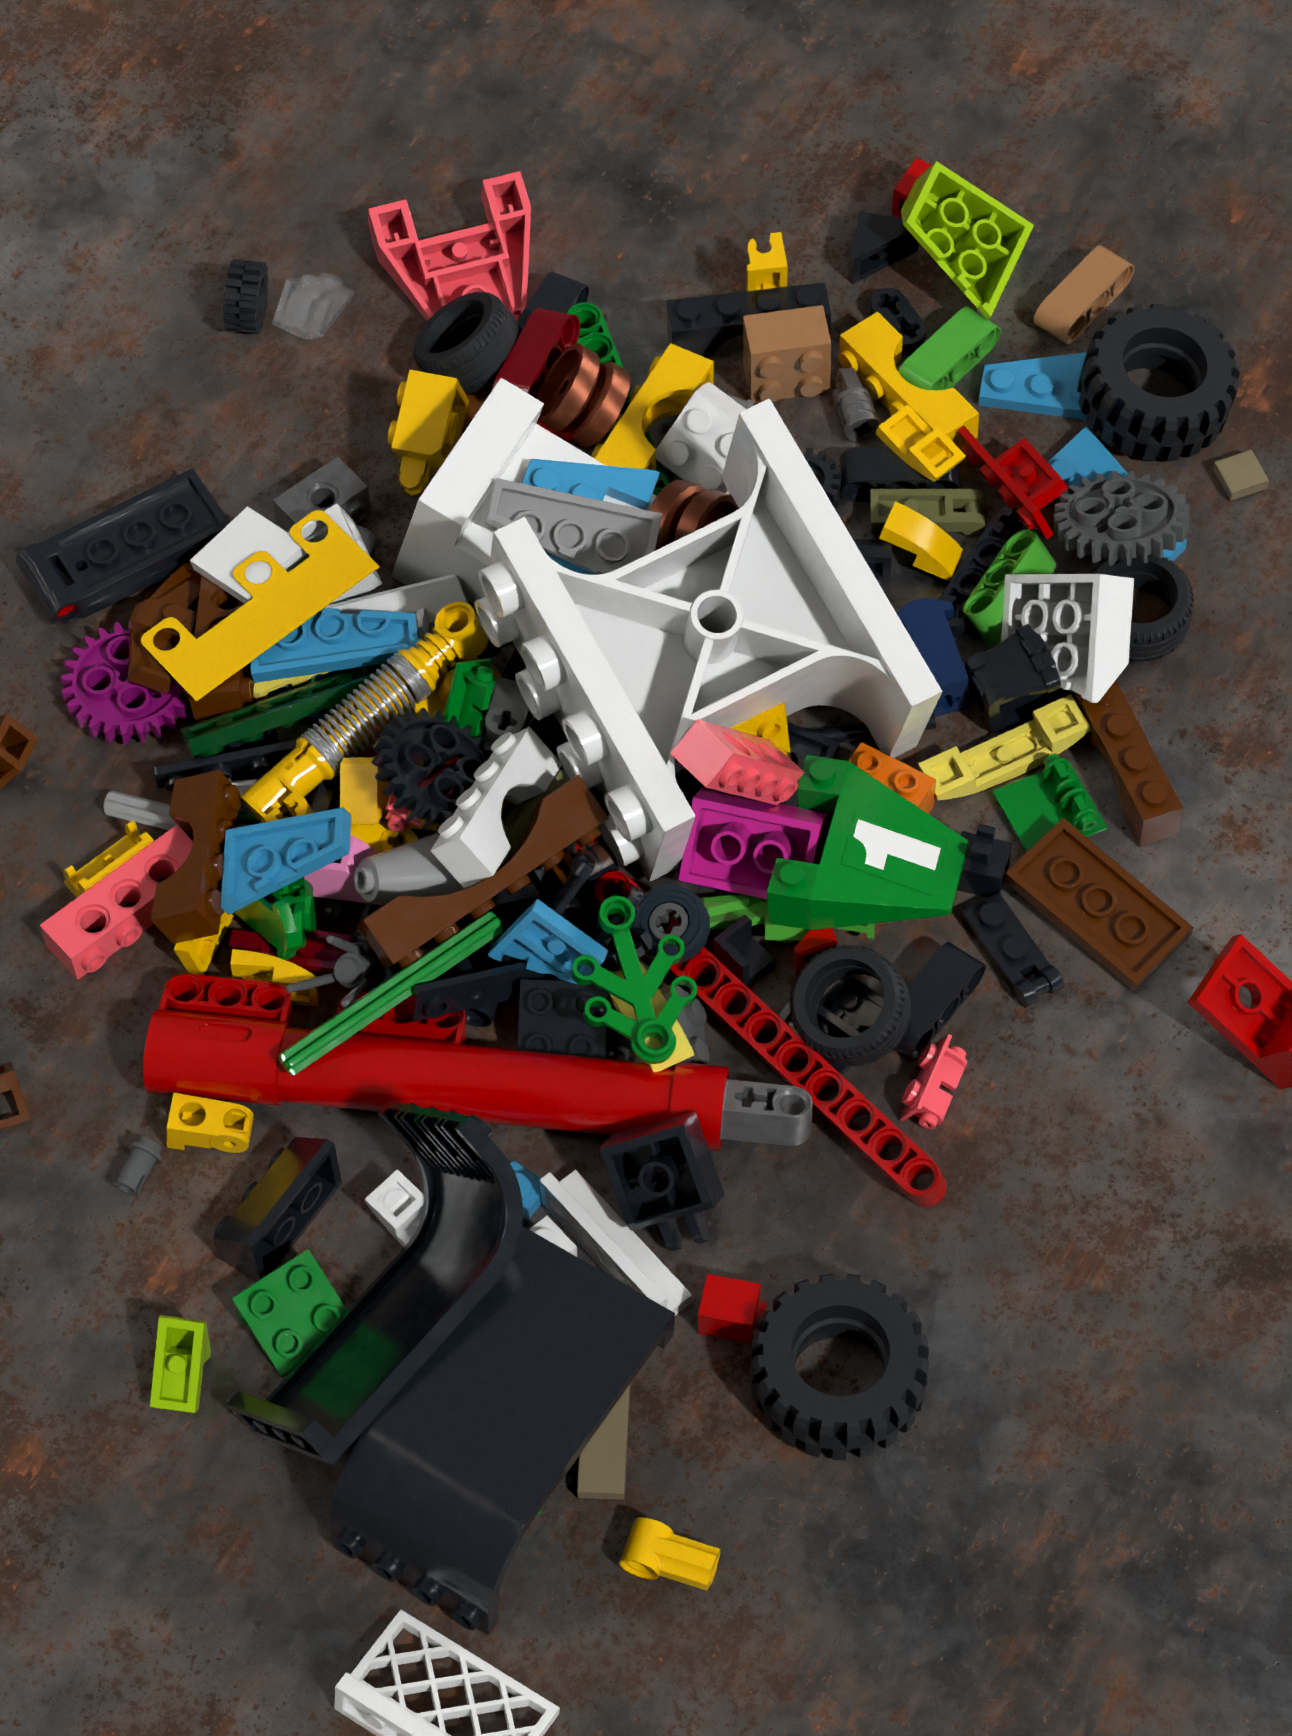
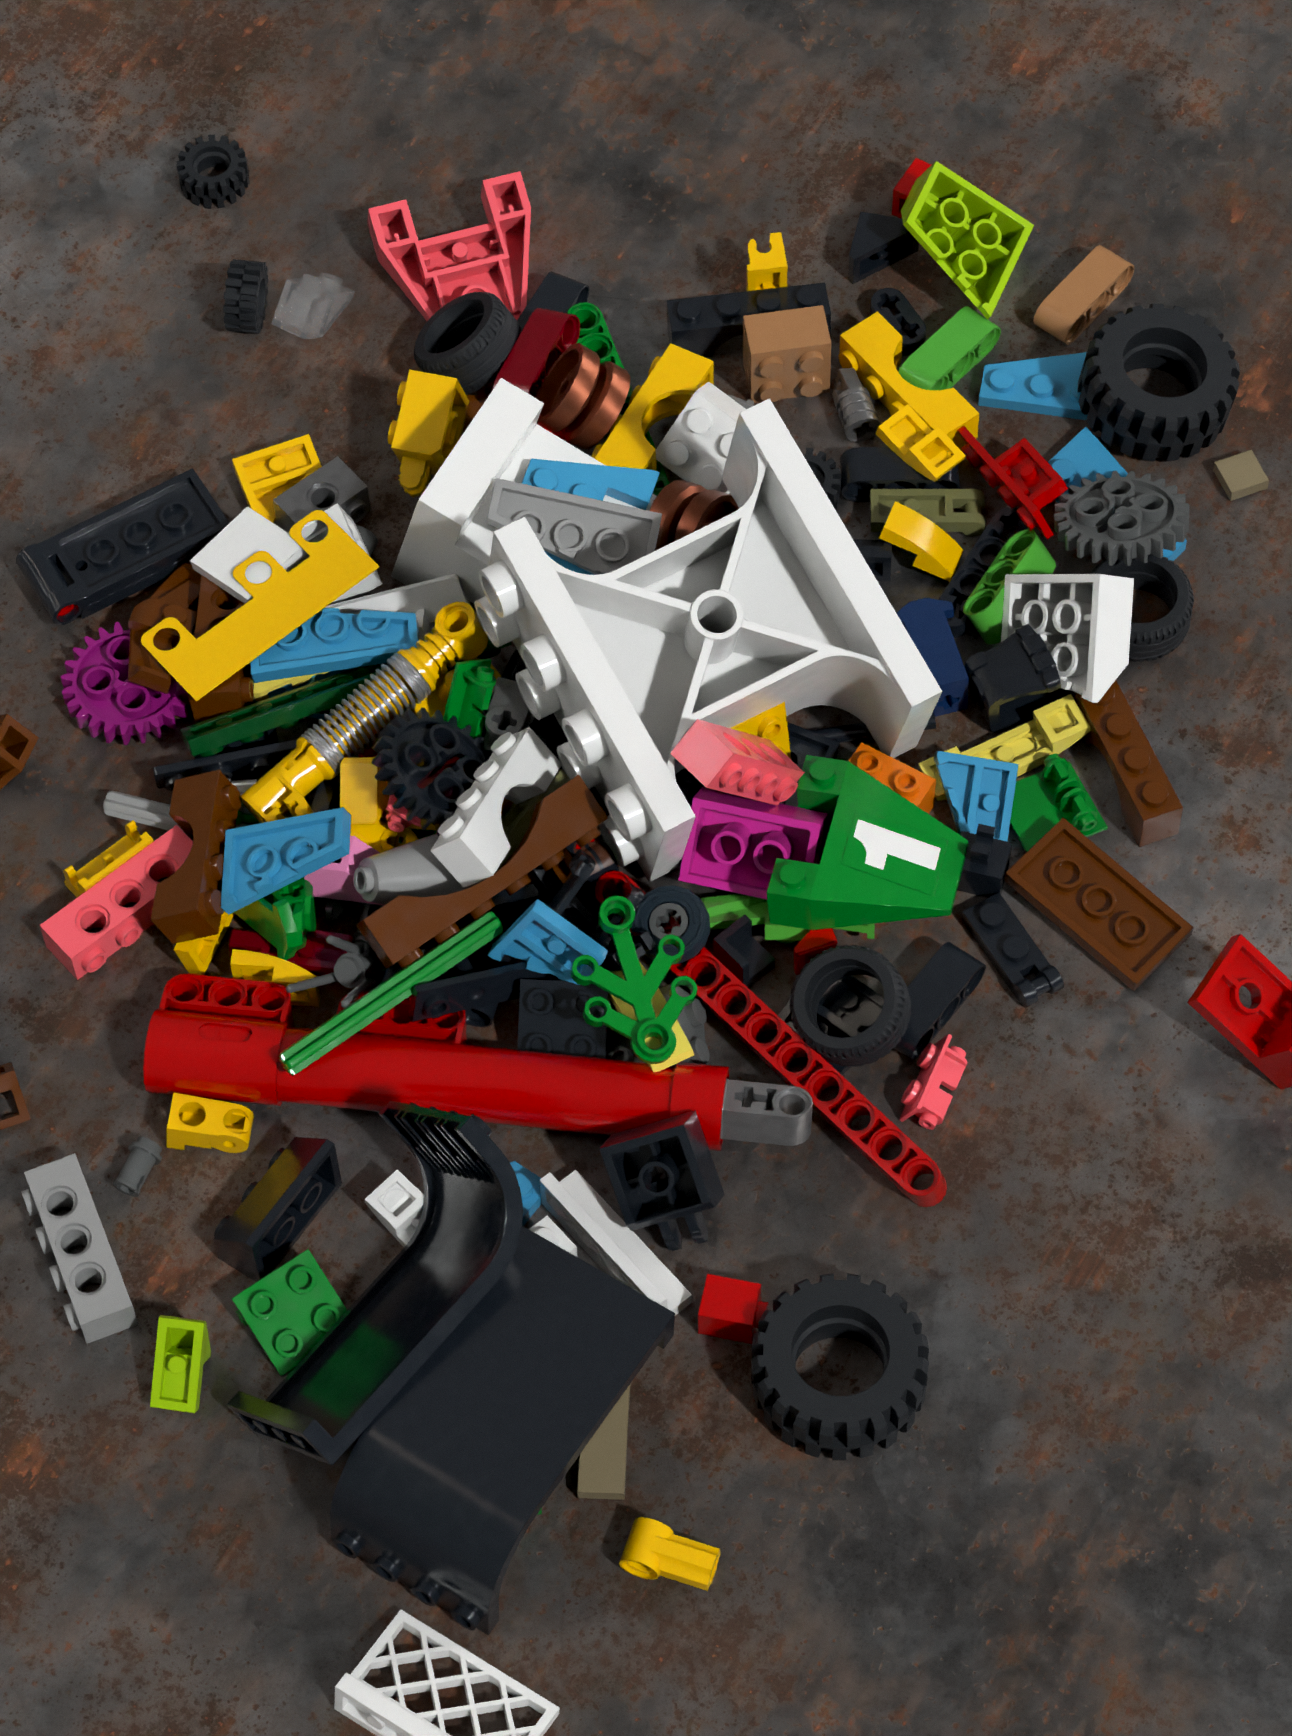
(108, 1307): none -> light grey brick
(214, 188): none -> black tyre
(273, 471): none -> yellow wing
(978, 791): none -> dark azure wing

